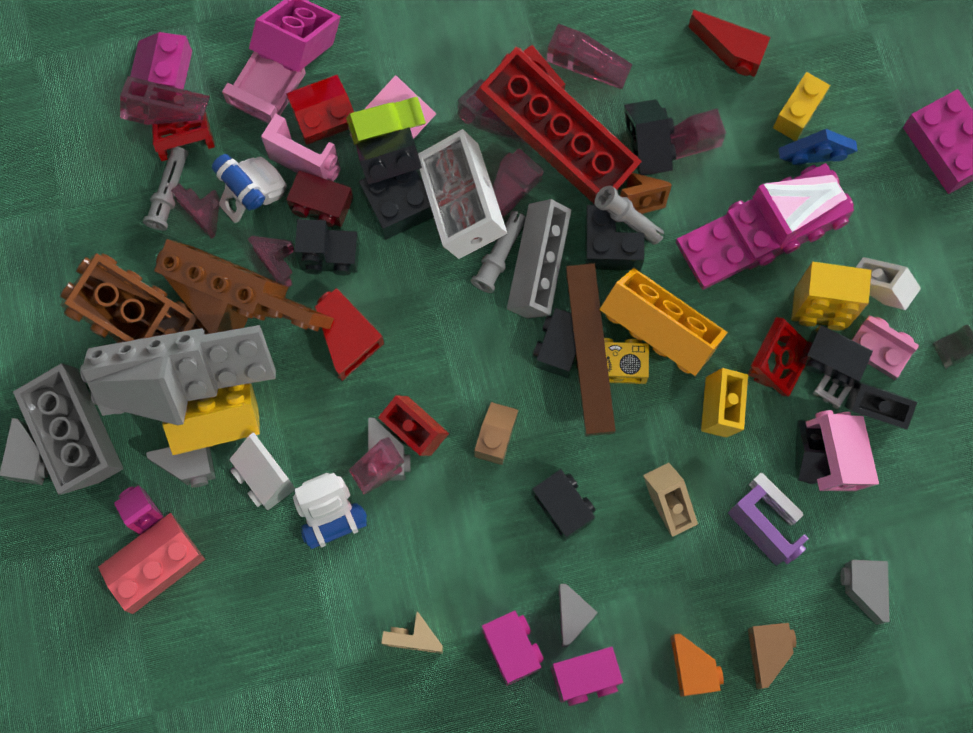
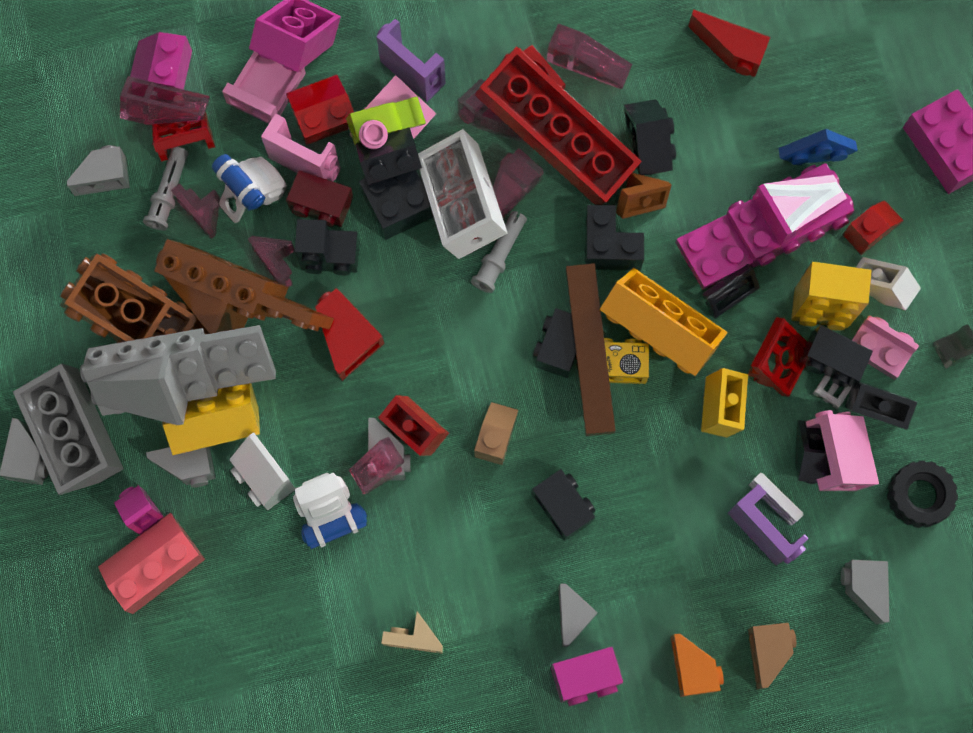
(100, 172): none -> light grey slope
(373, 134): none -> bright pink plate
(420, 77): none -> medium lavender panel
(512, 648): dark pink brick -> none
(539, 259): light grey brick -> none
(622, 210): light grey pin -> none
(671, 499): tan slope -> none
(698, 133): clear pink slope -> none
(729, 287): none -> black tile
(801, 106): yellow brick -> none
(872, 226): none -> red slope
(938, 478): none -> black tyre

